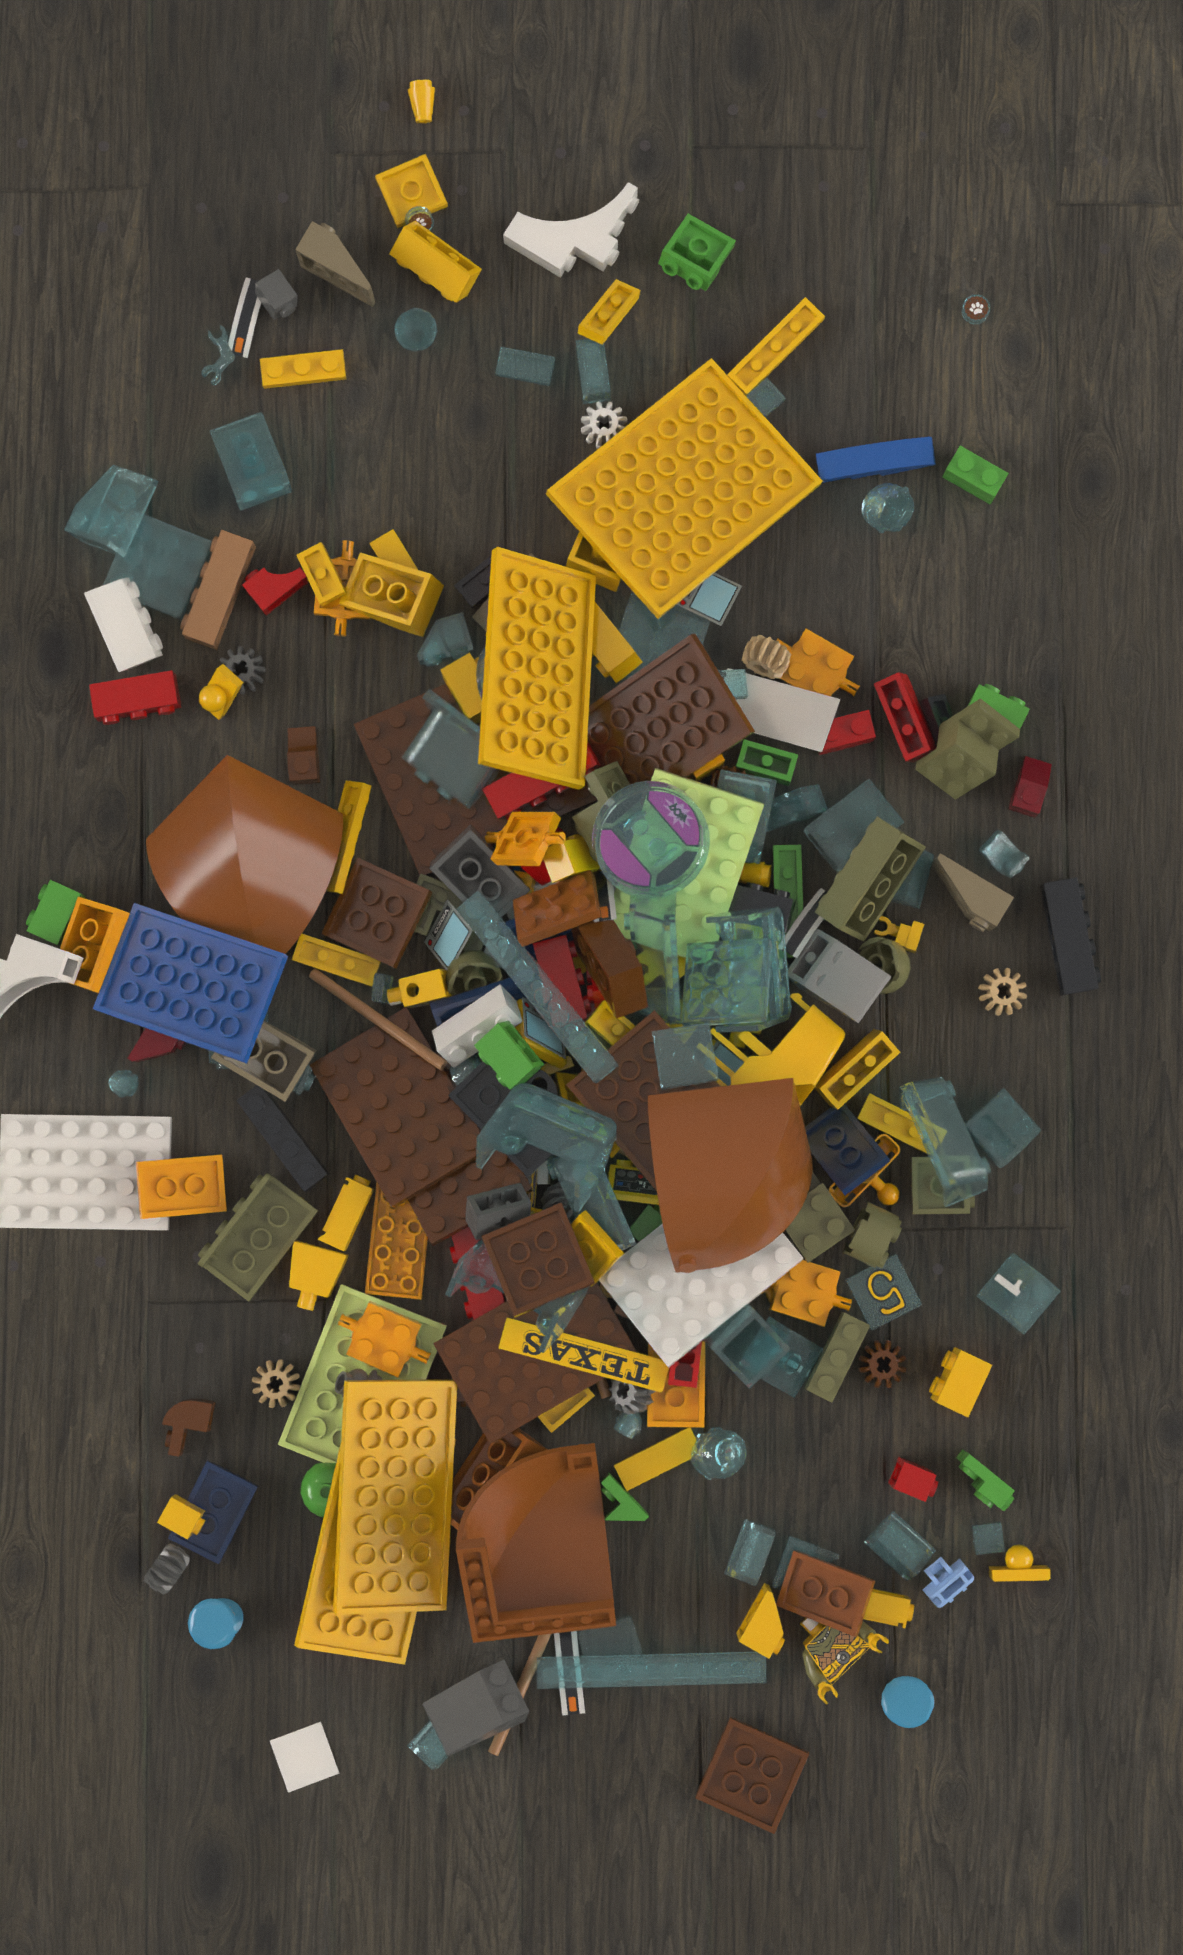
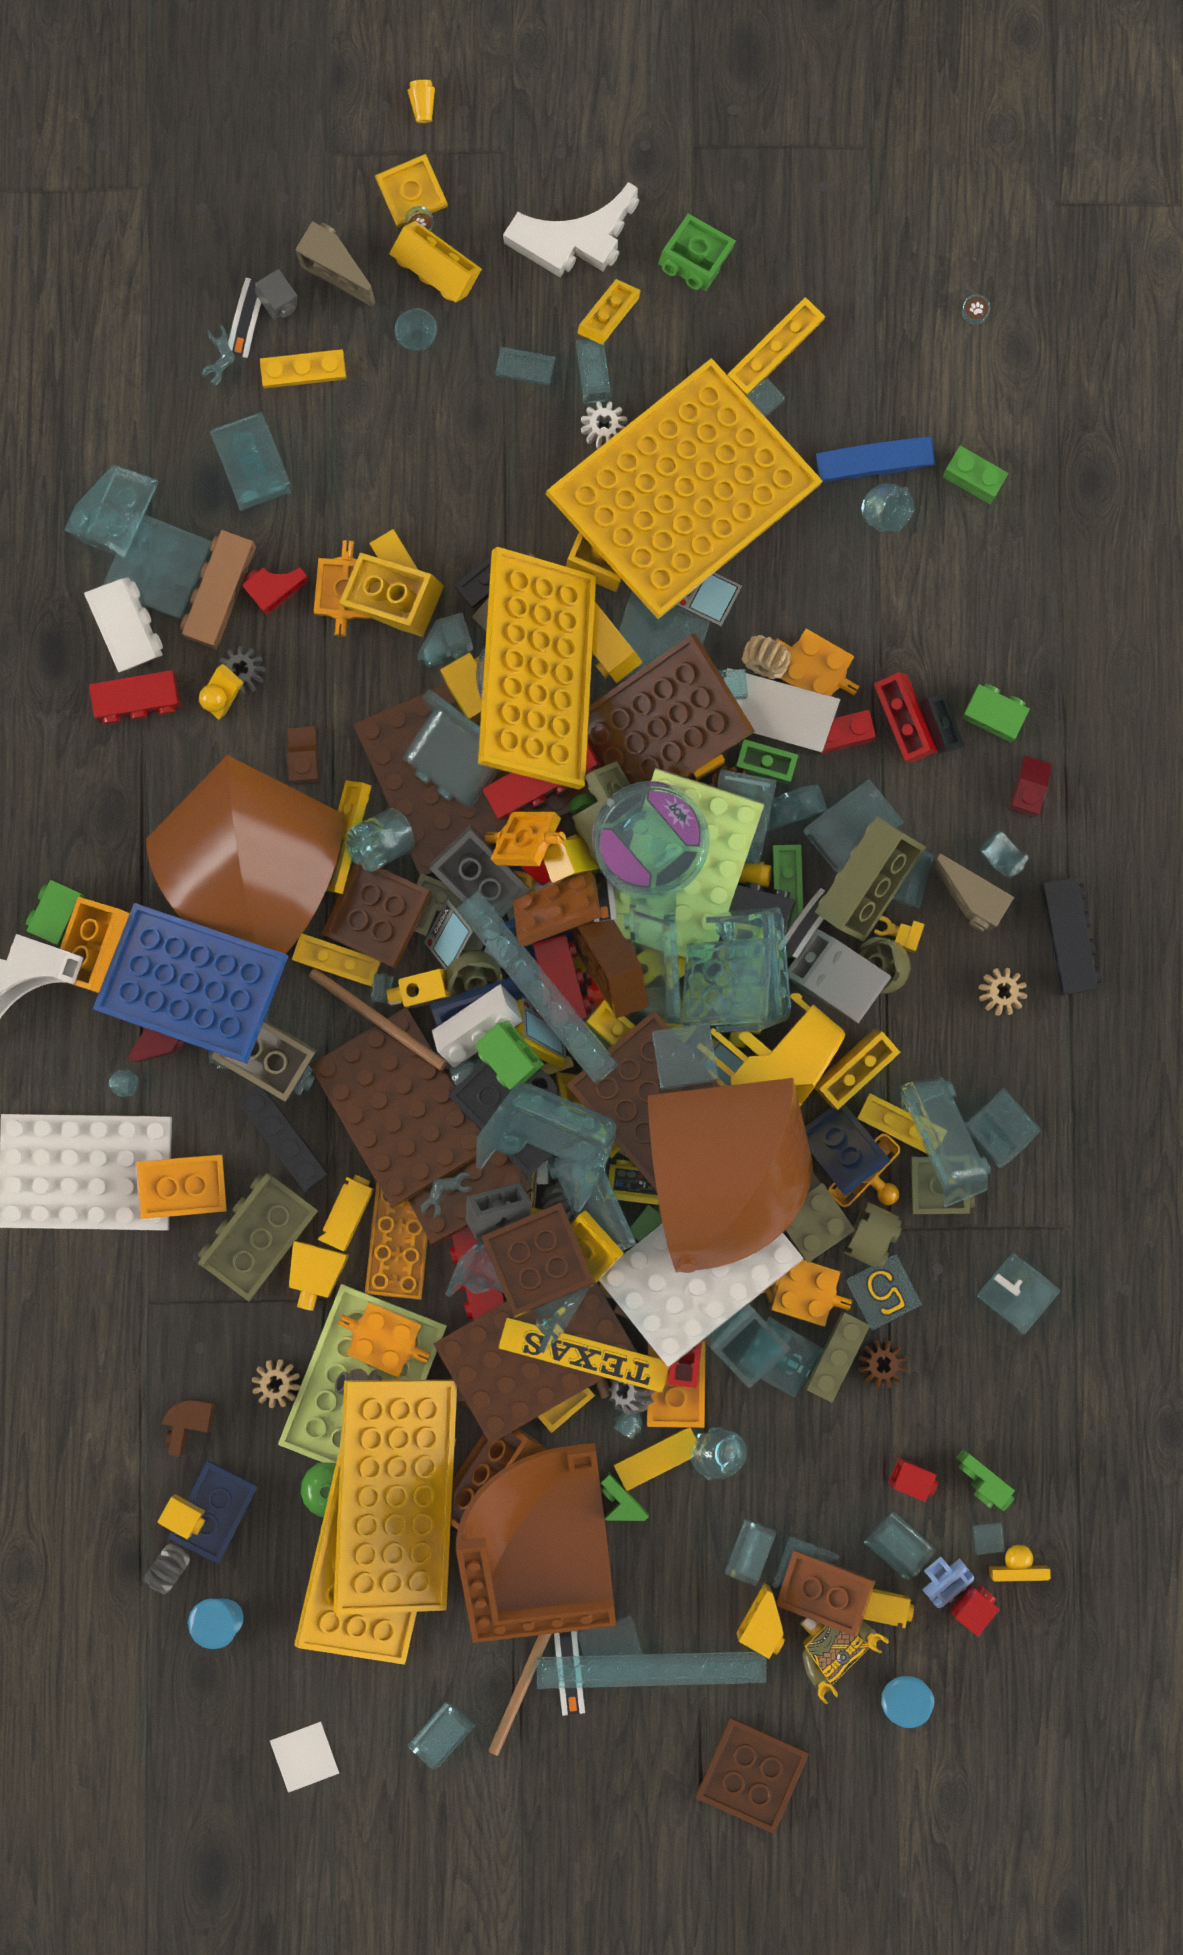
(321, 574): yellow plate -> none
(380, 839): none -> clear light blue gear
(437, 1190): none -> clear light blue arm
(476, 1708): dark grey slope -> none
(581, 802): none -> bright green tile
(959, 1381): yellow brick -> none
(967, 749): olive bracket -> none
(975, 1608): none -> red brick

